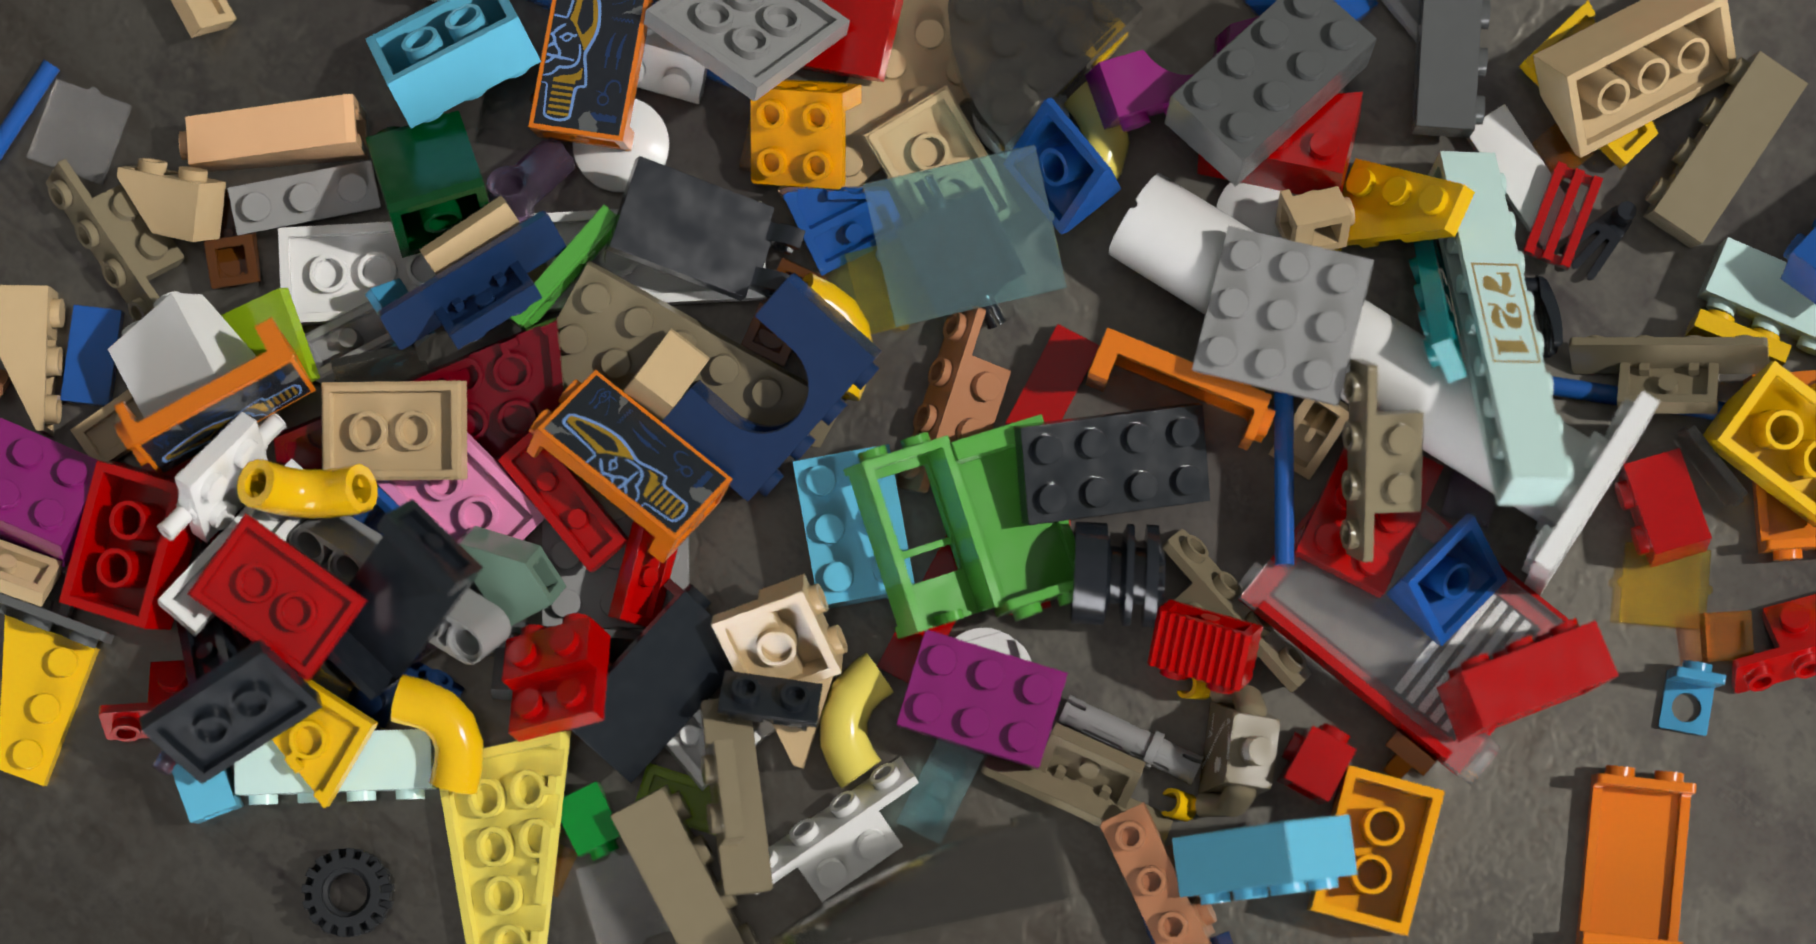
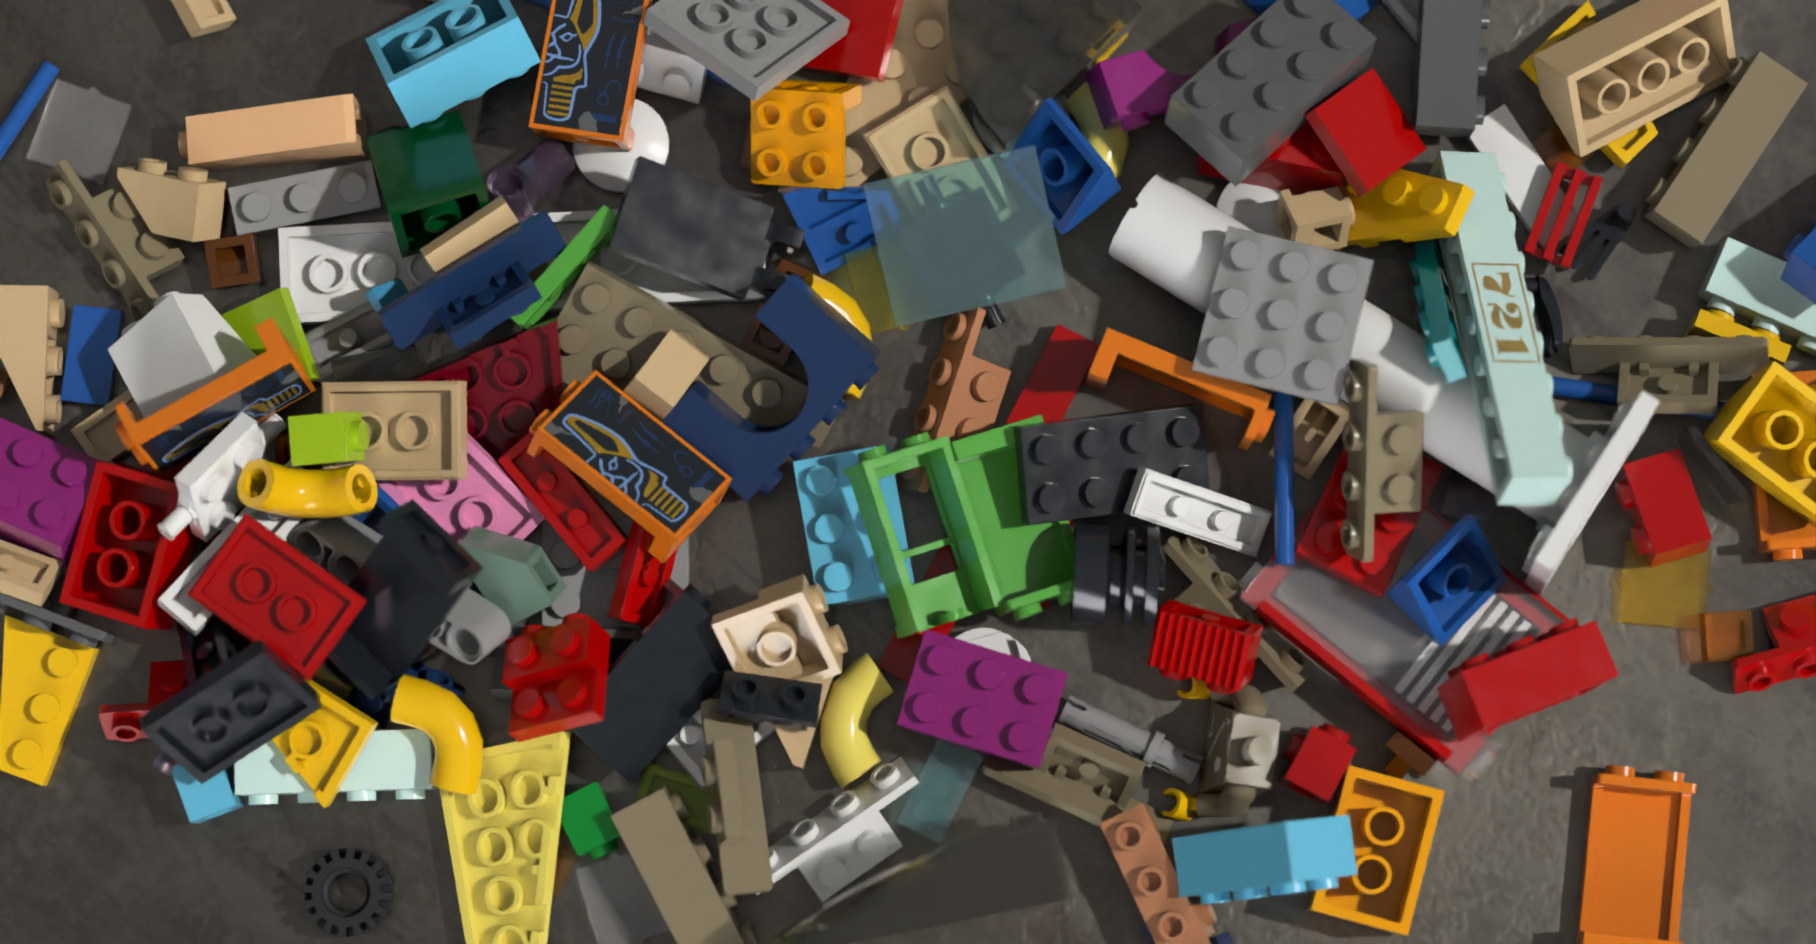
(327, 438): none -> lime brick
(1197, 511): none -> white tile
(1365, 132): none -> red tile
(1694, 679): dark azure bracket -> none

